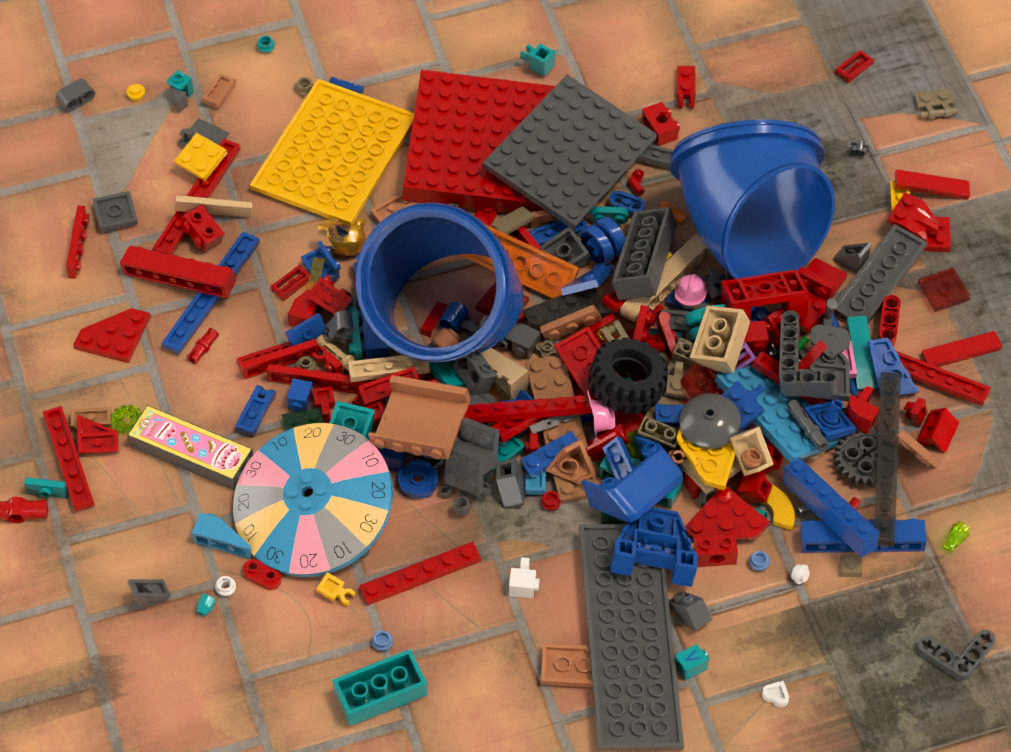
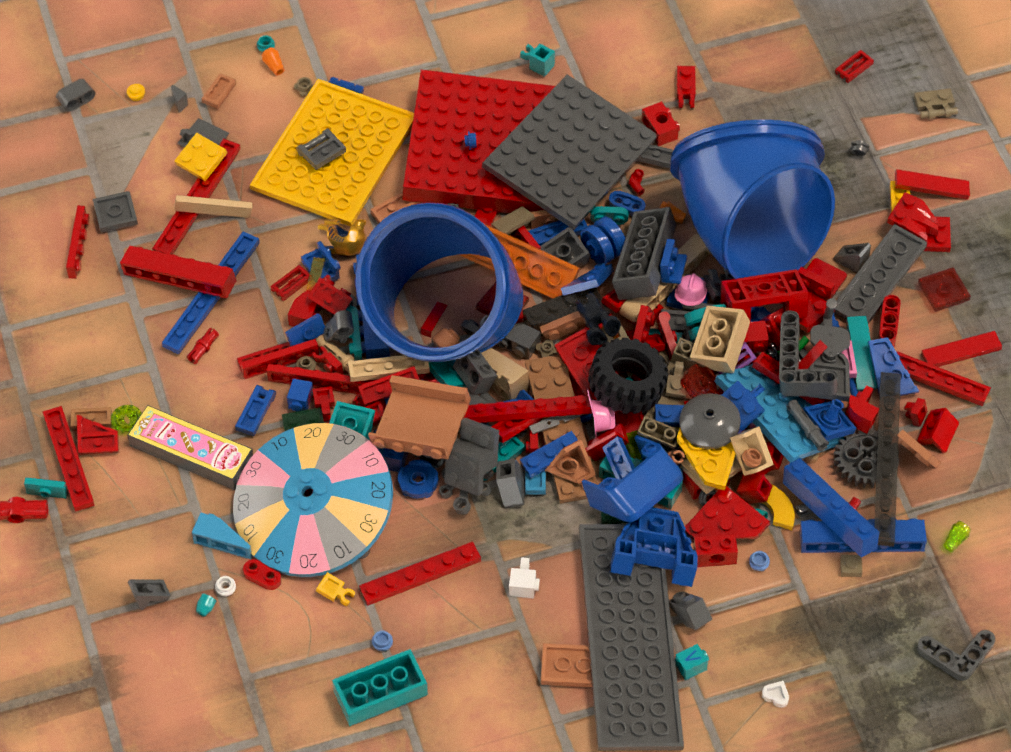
(114, 336): red plate -> none
(181, 82): teal bracket -> none
(202, 228): red brick -> none
(273, 61): none -> orange cone
(324, 152): none -> dark grey plate
(454, 316): blue piece -> none
(470, 140): none -> blue plate
(550, 501): red plate -> none
(595, 315): none -> black piece
(672, 264): none -> blue bracket
(800, 573): white plate -> none

